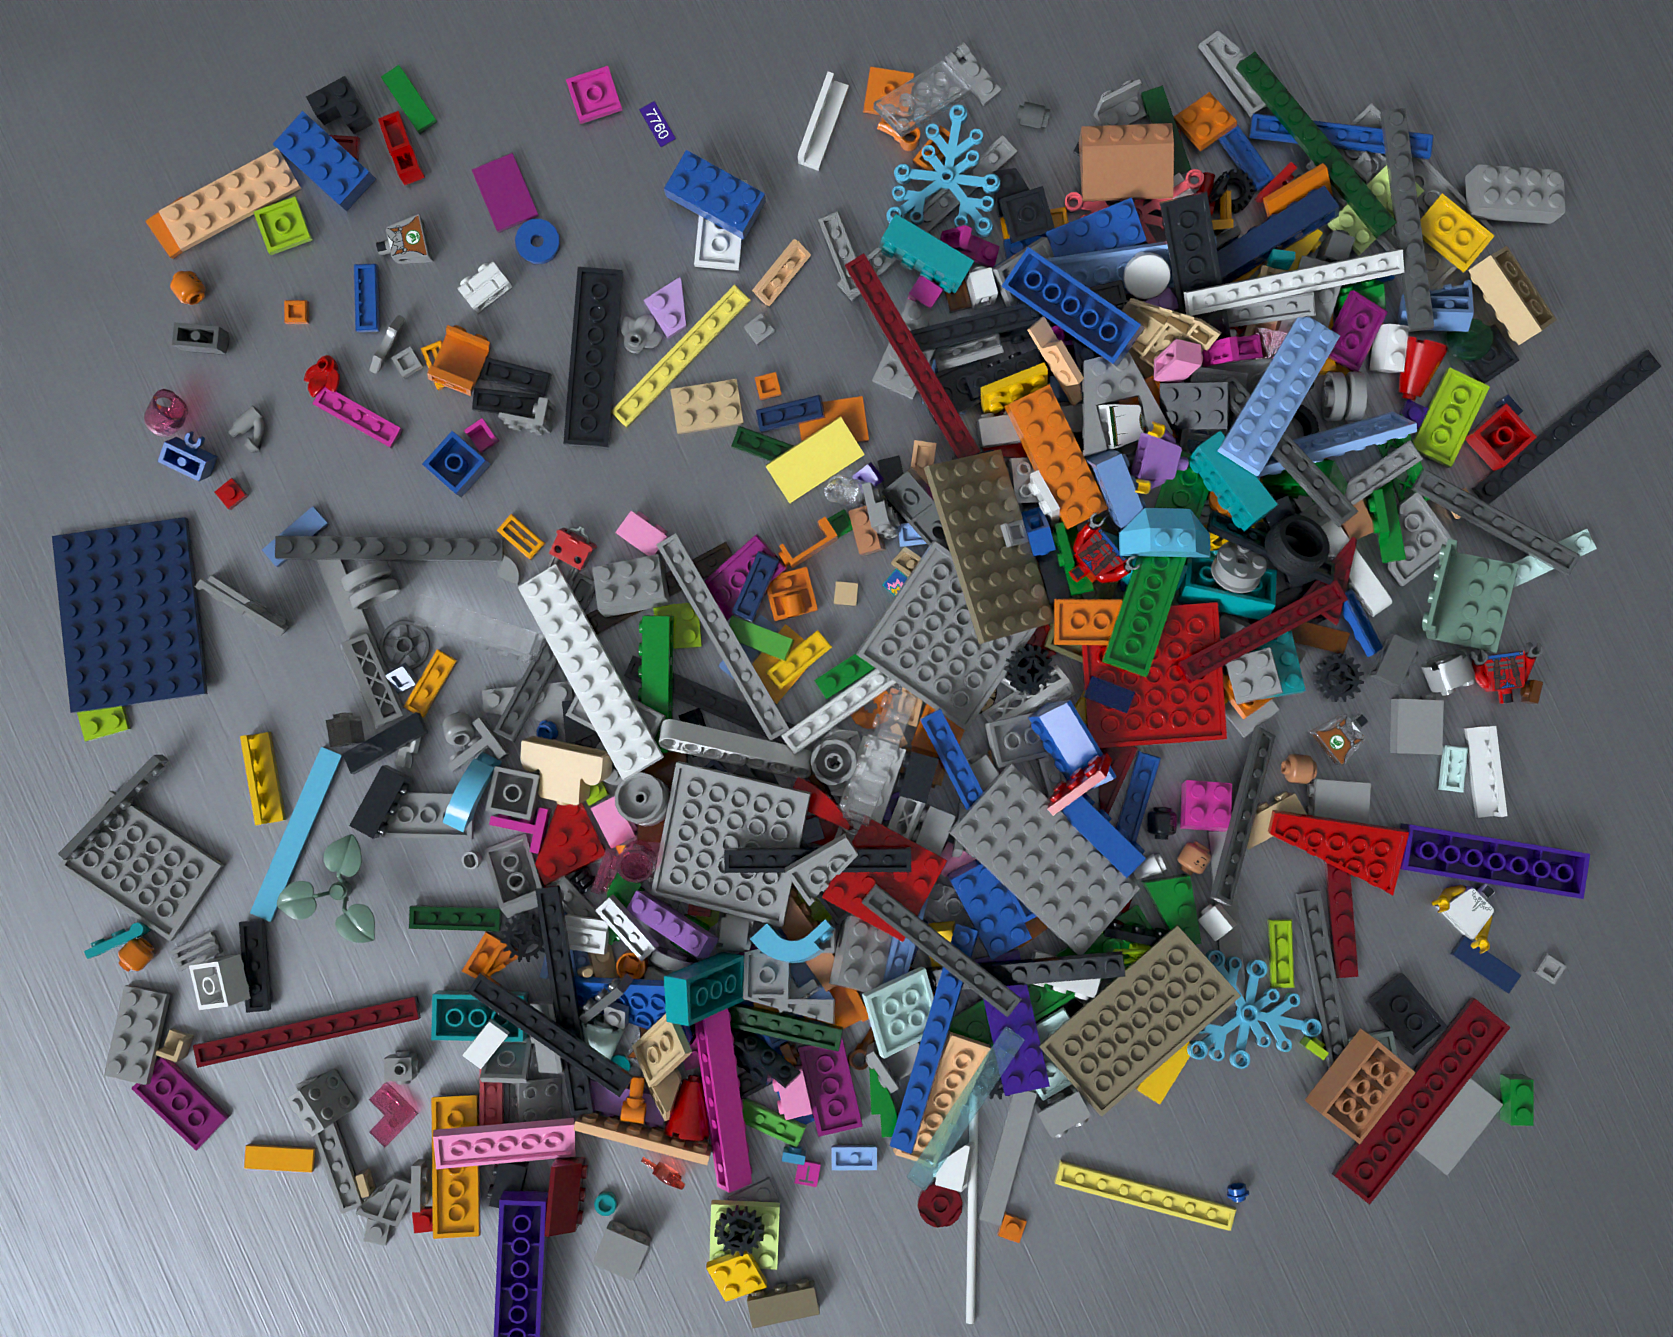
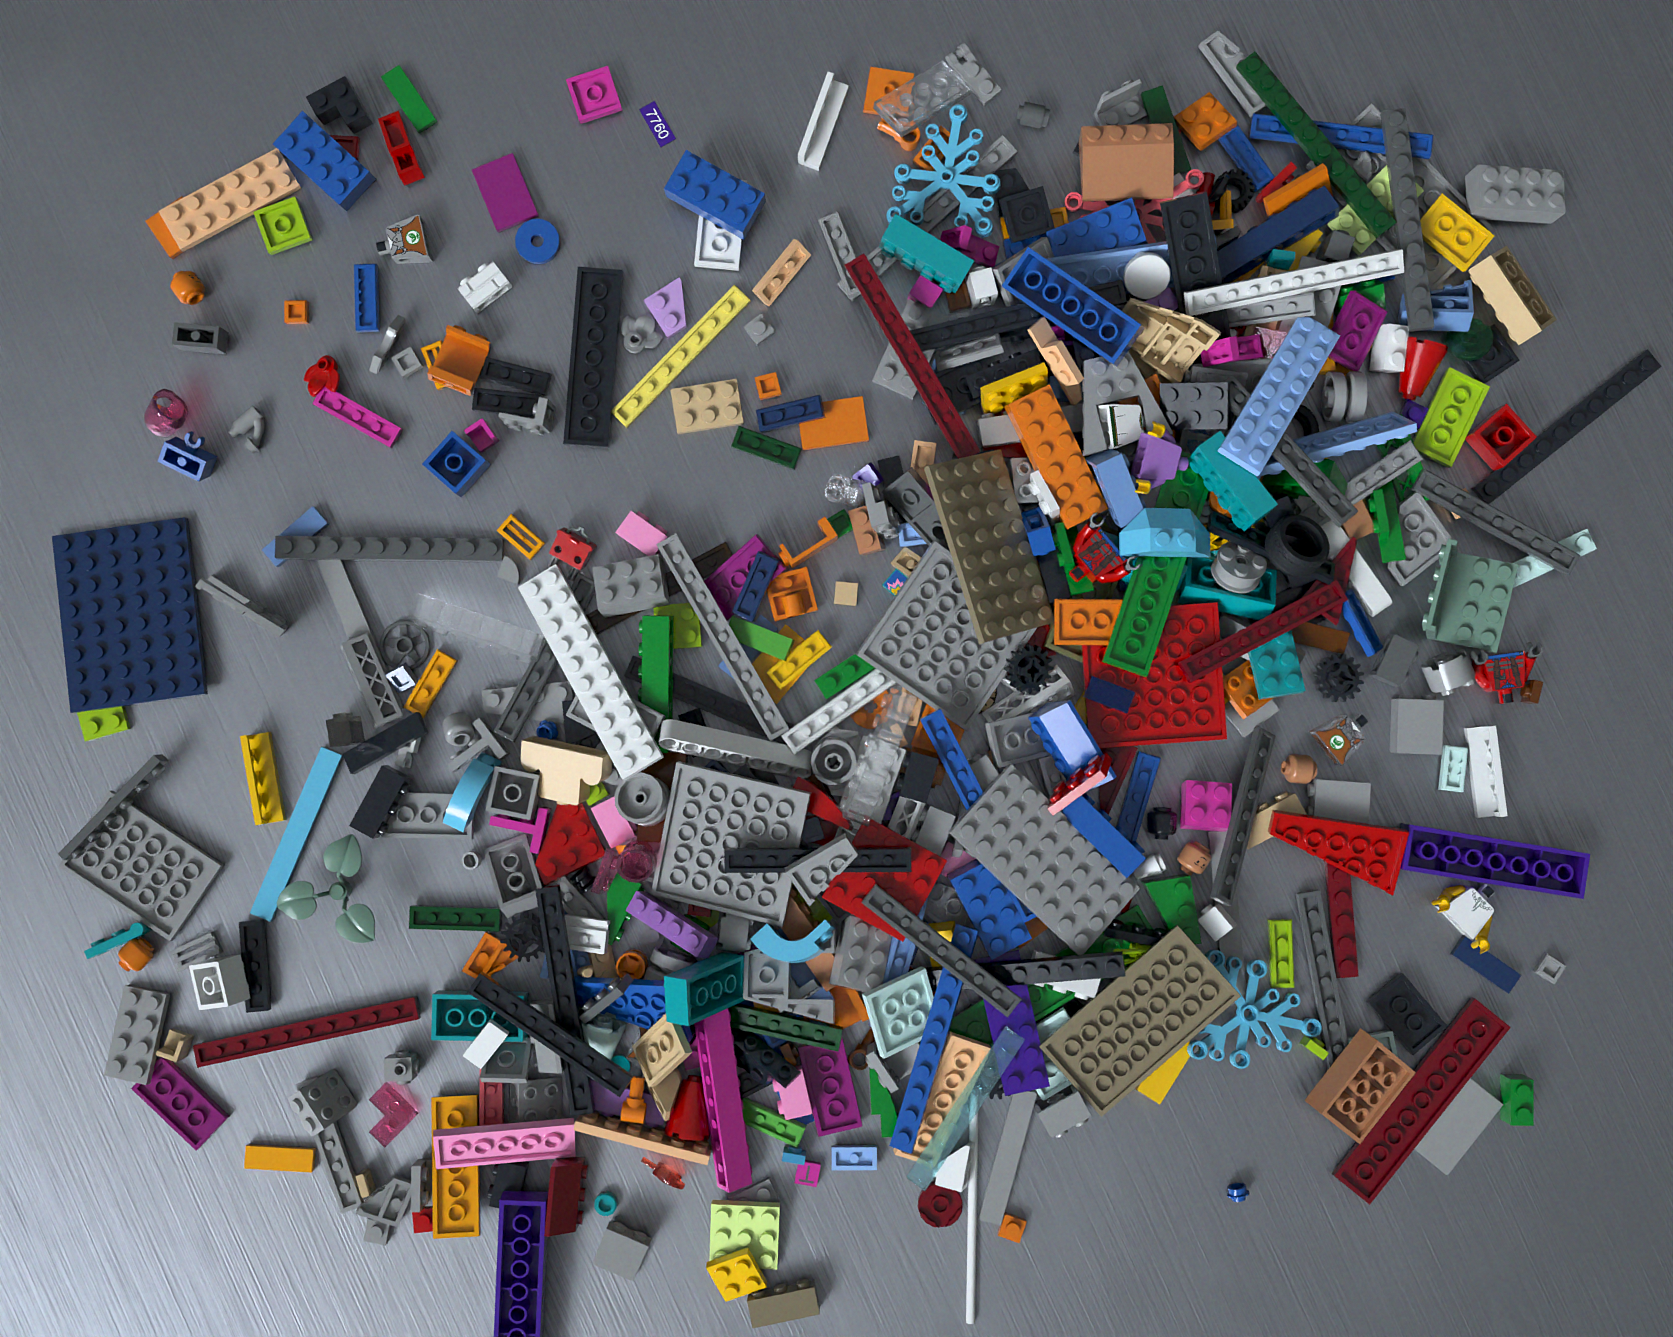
(231, 494): red plate -> none
(370, 585): light grey wheel -> none
(617, 1015): light grey plate -> none
(627, 927): plate -> none
(739, 1230): black gear -> none
(814, 459): light yellow tile -> none
(1014, 533): light grey tile -> none
(1145, 1195): light yellow tile -> none
(1177, 362): bright pink brick -> none
(1254, 676): light grey plate -> none
(1511, 403): dark blue tile -> none

